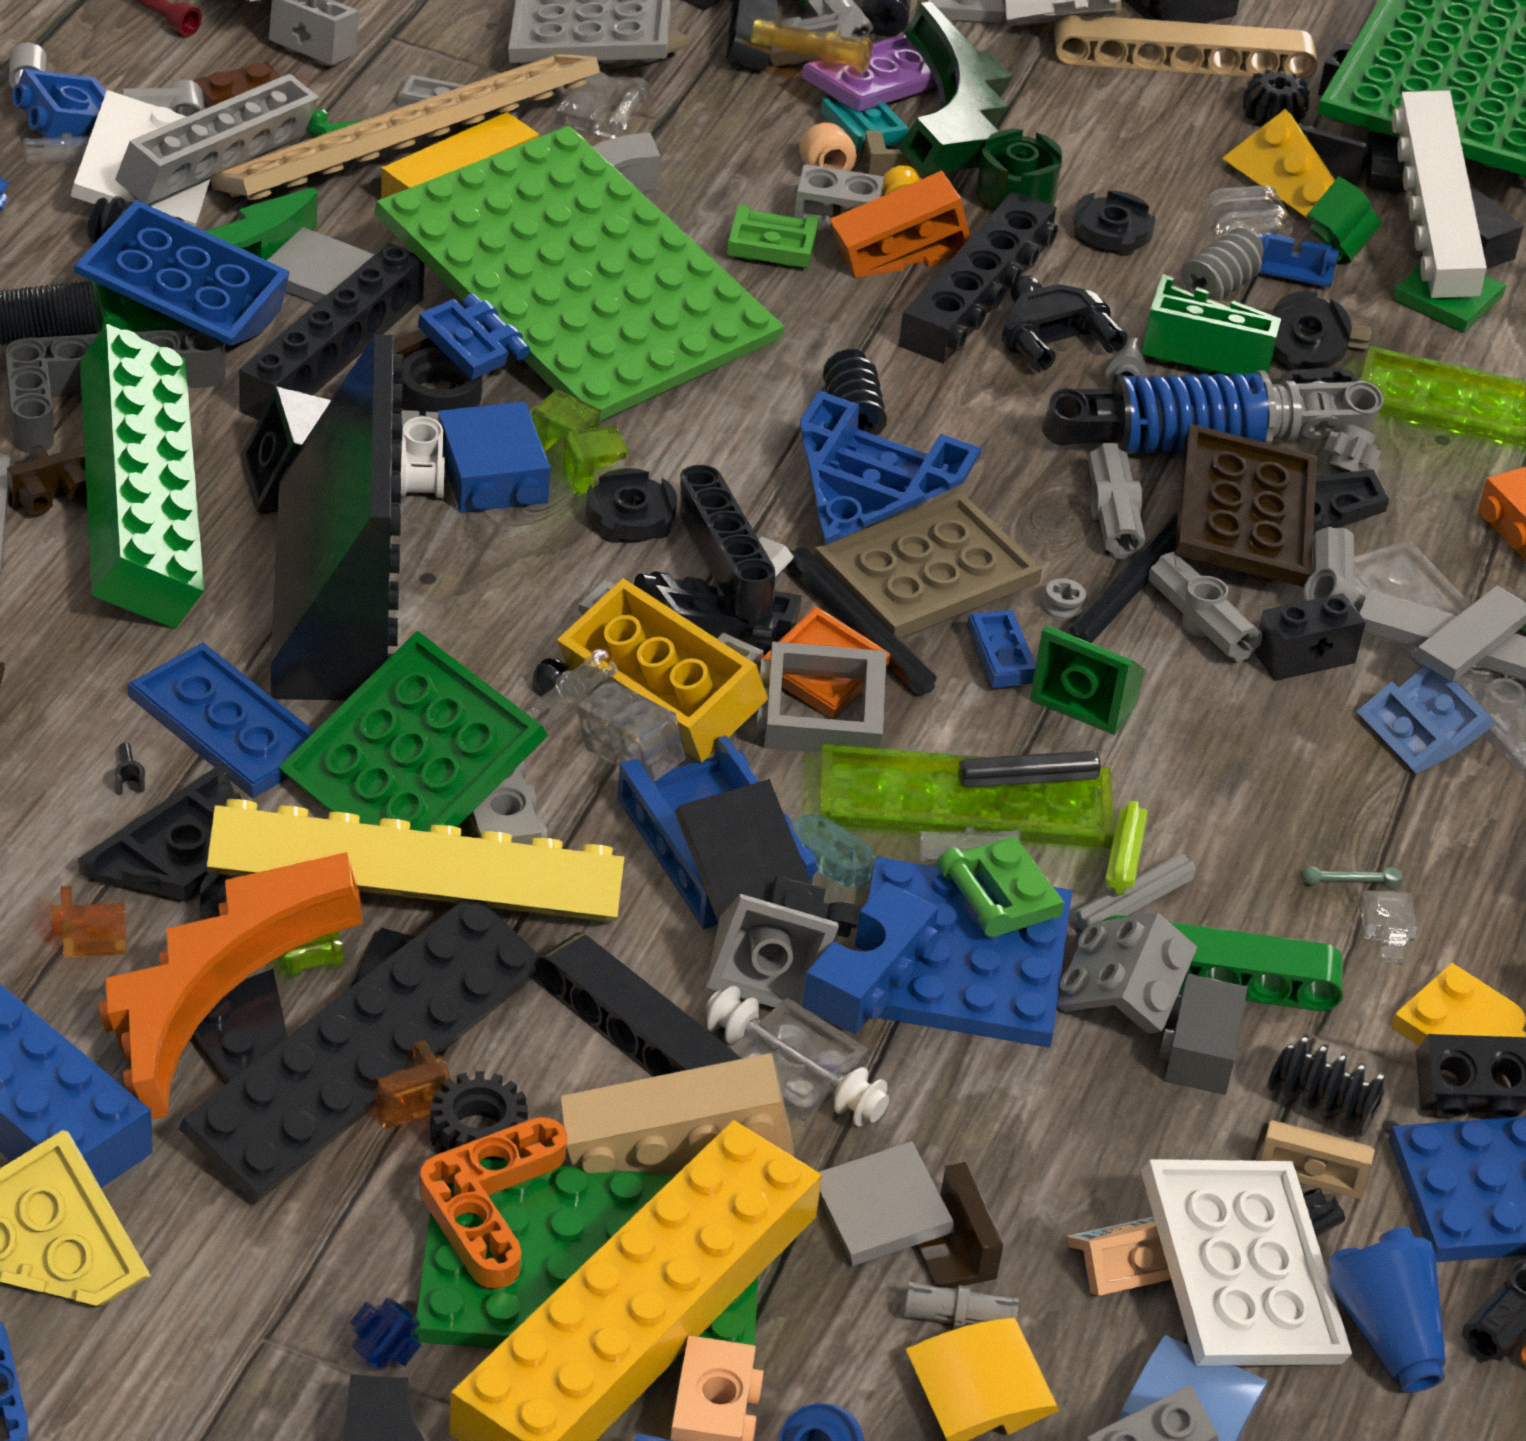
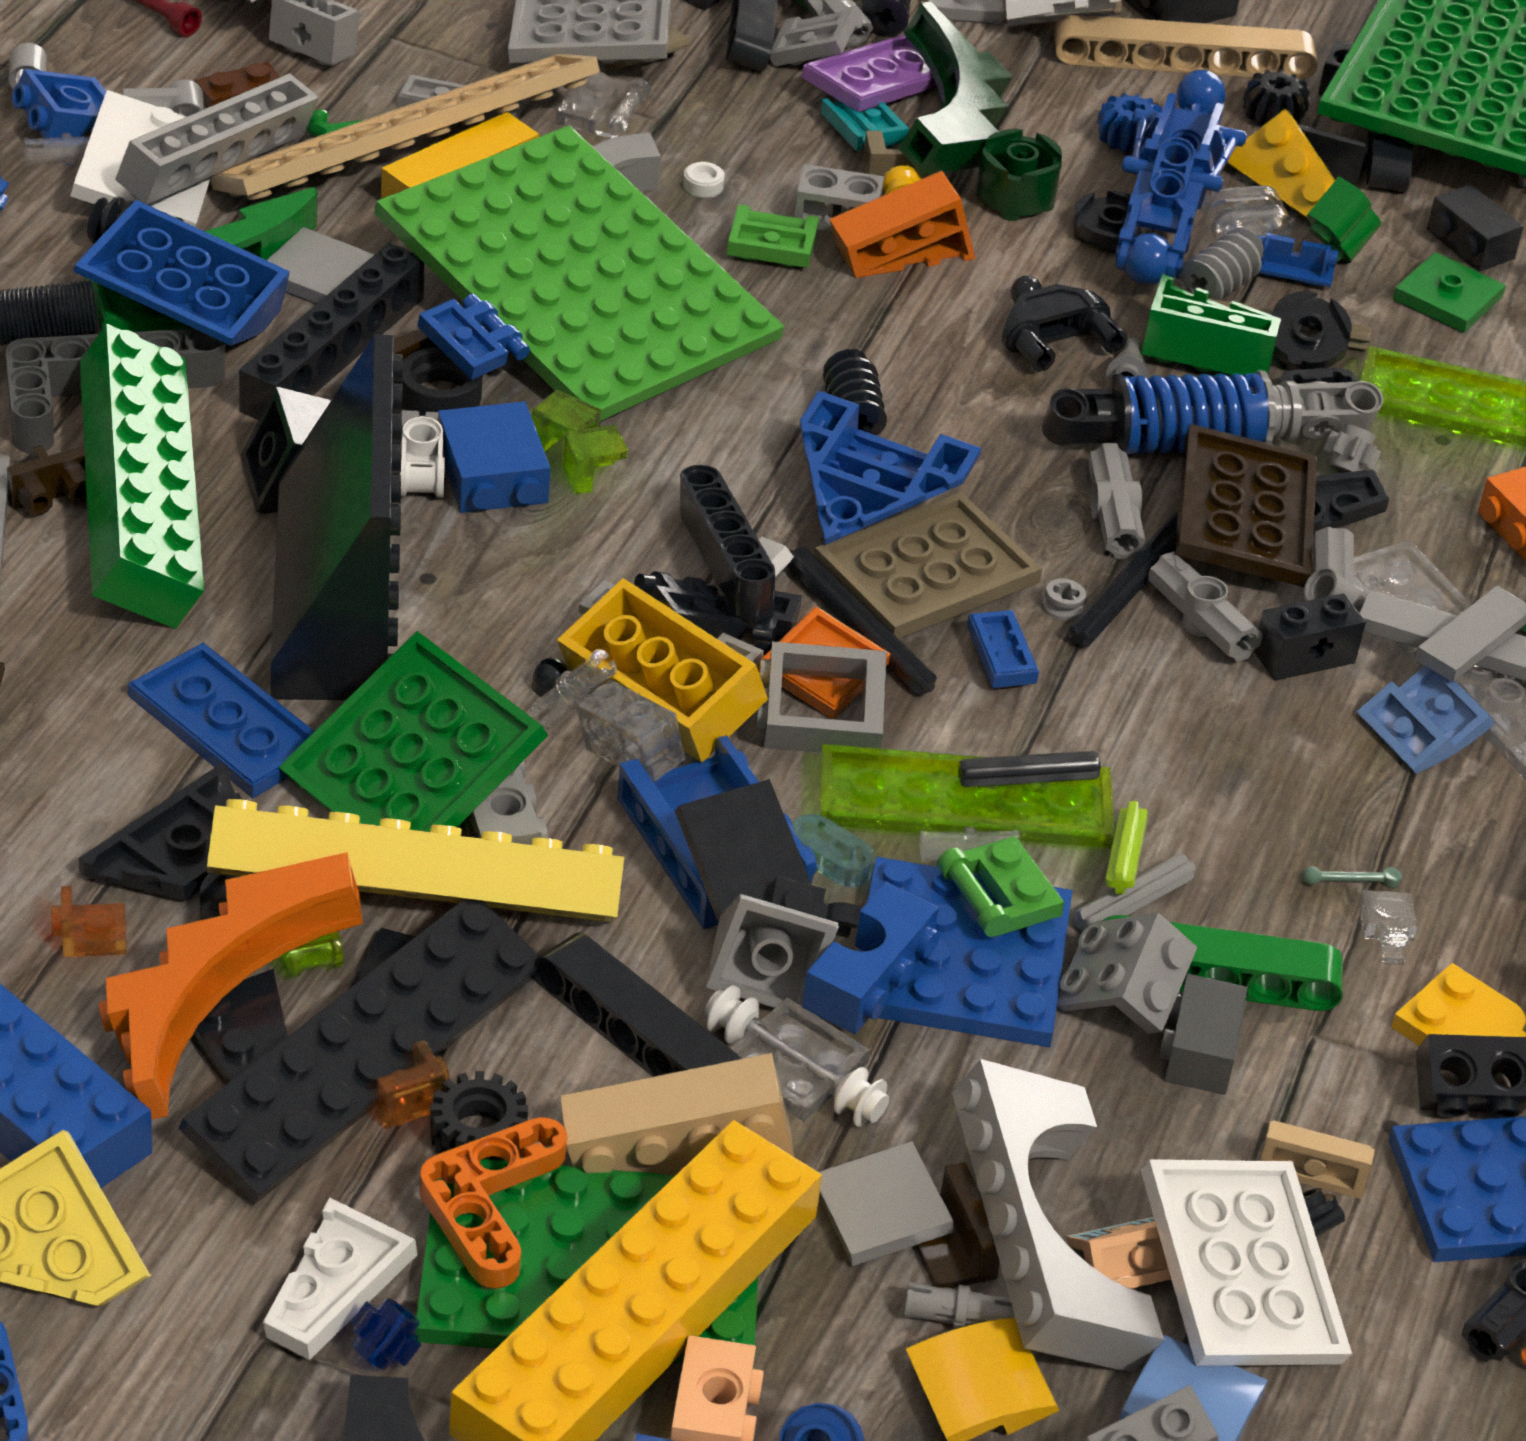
(128, 769): black hand -> none
(340, 1271): none -> white wing
(648, 518): black plate -> none
(703, 179): none -> white tile
(828, 147): light nougat head -> none
(829, 47): clear yellow pin -> none
(977, 277): black brick -> none
(1054, 1293): none -> light grey arch
(1085, 681): green slope -> none
(1116, 121): none -> blue gear
(1174, 171): none -> blue piece
(1328, 1083): black piece -> none
(1395, 1305): blue cone -> none
(1439, 194): white brick -> none

